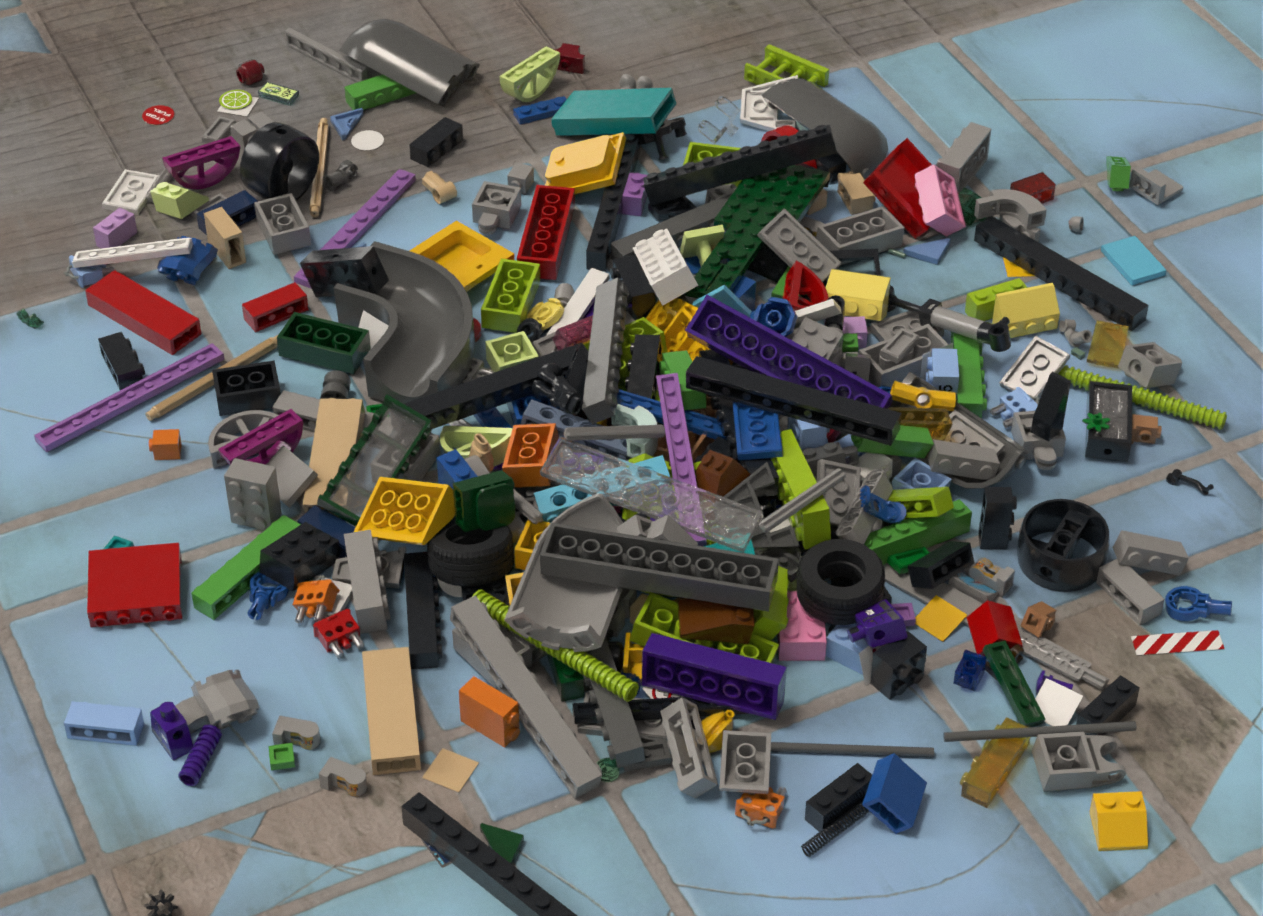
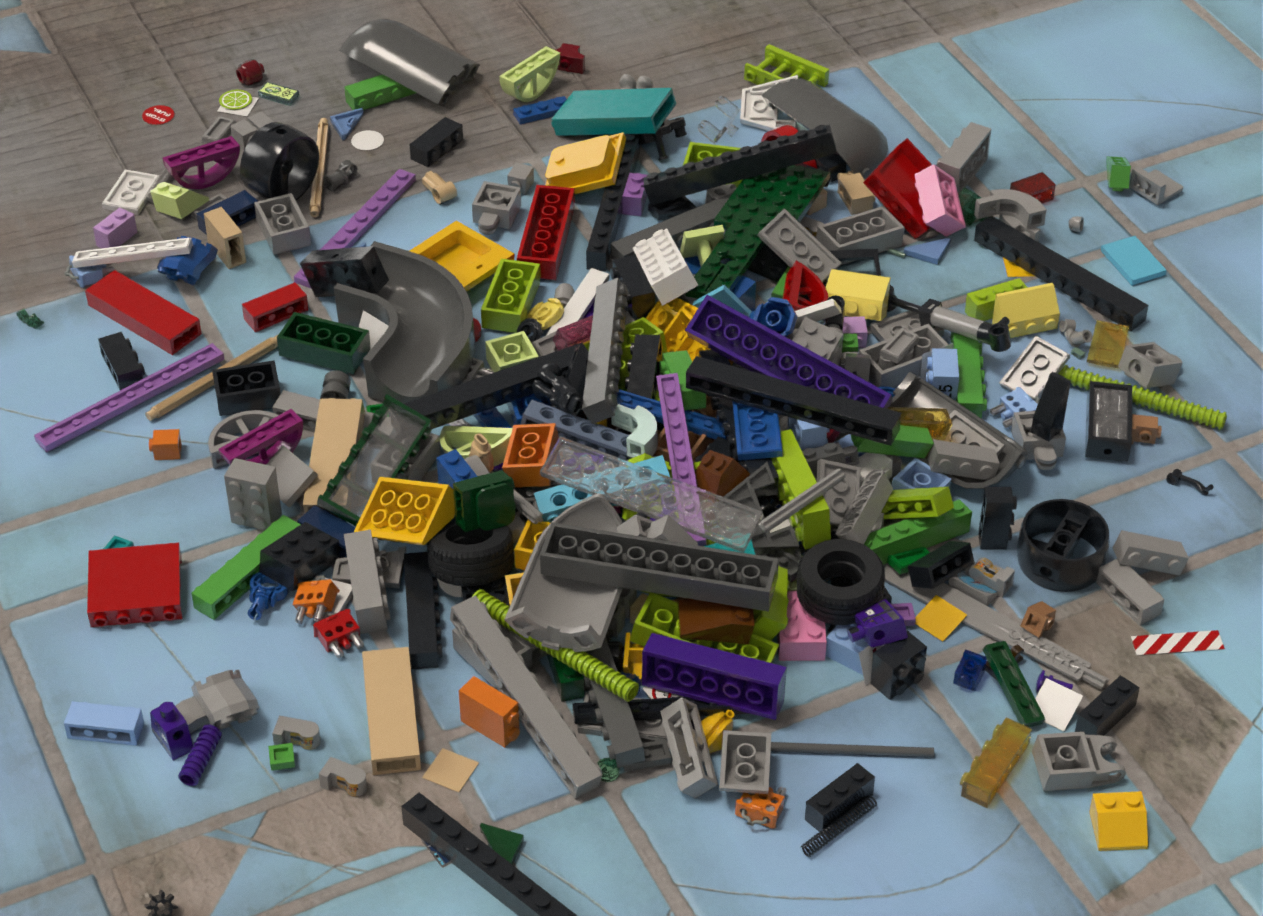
(326, 56): light grey tile -> none
(614, 432): light grey axle -> none
(888, 511): blue piece -> none
(894, 793): blue brick -> none
(909, 394): yellow piece -> none
(993, 624): red slope -> none
(1034, 731): dark grey piece -> none
(1096, 421): green plant -> none
(1201, 606): blue pin -> none

